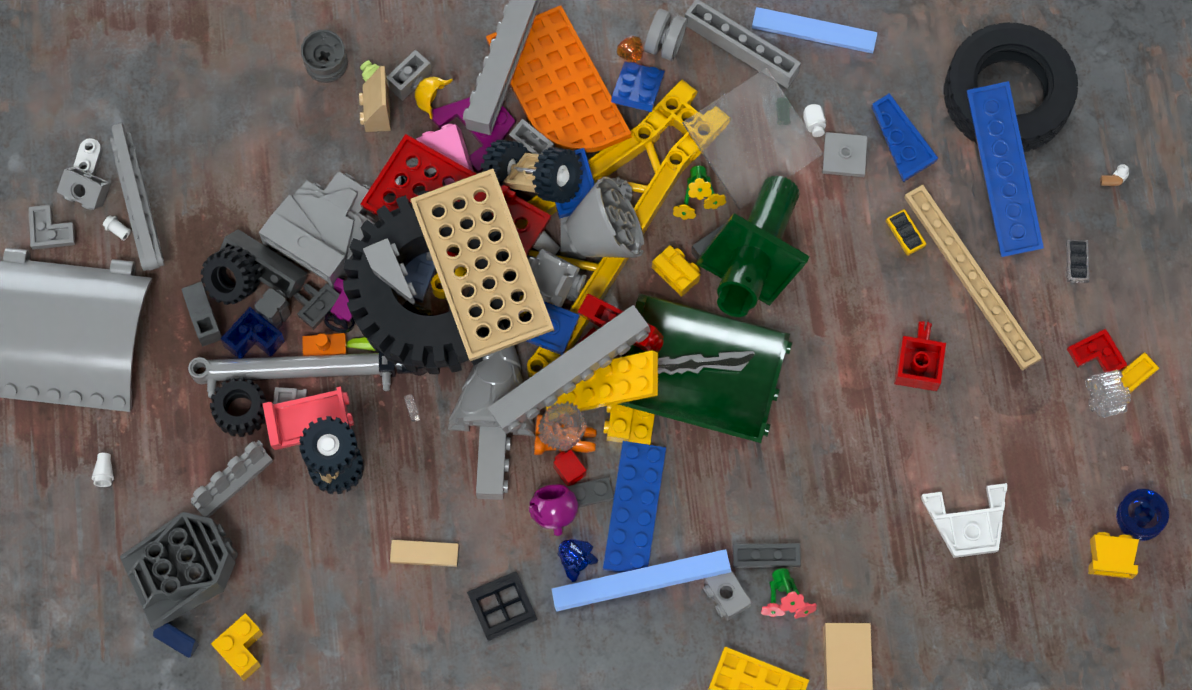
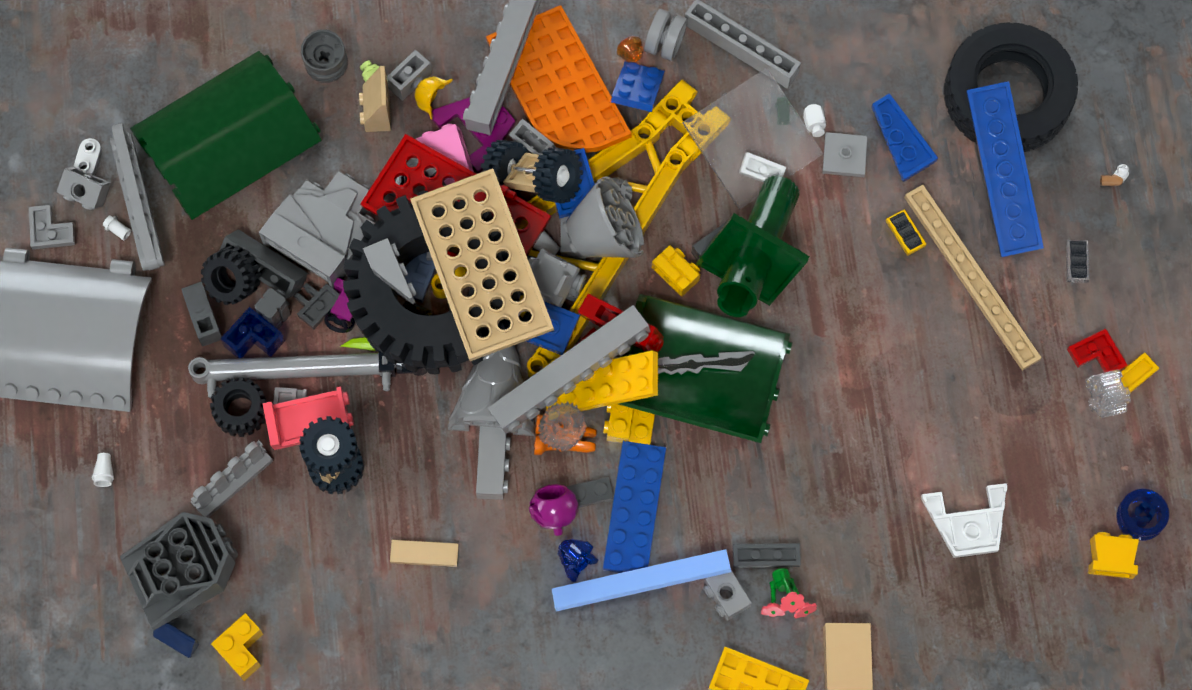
(227, 134): none -> dark green panel
(325, 344): orange tile -> none
(411, 407): clear tile -> none
(509, 624): black piece -> none
(569, 468): red brick -> none
(698, 186): yellow plant -> none
(760, 168): none -> white plate
(814, 30): light blue tile -> none
(922, 350): red brick -> none

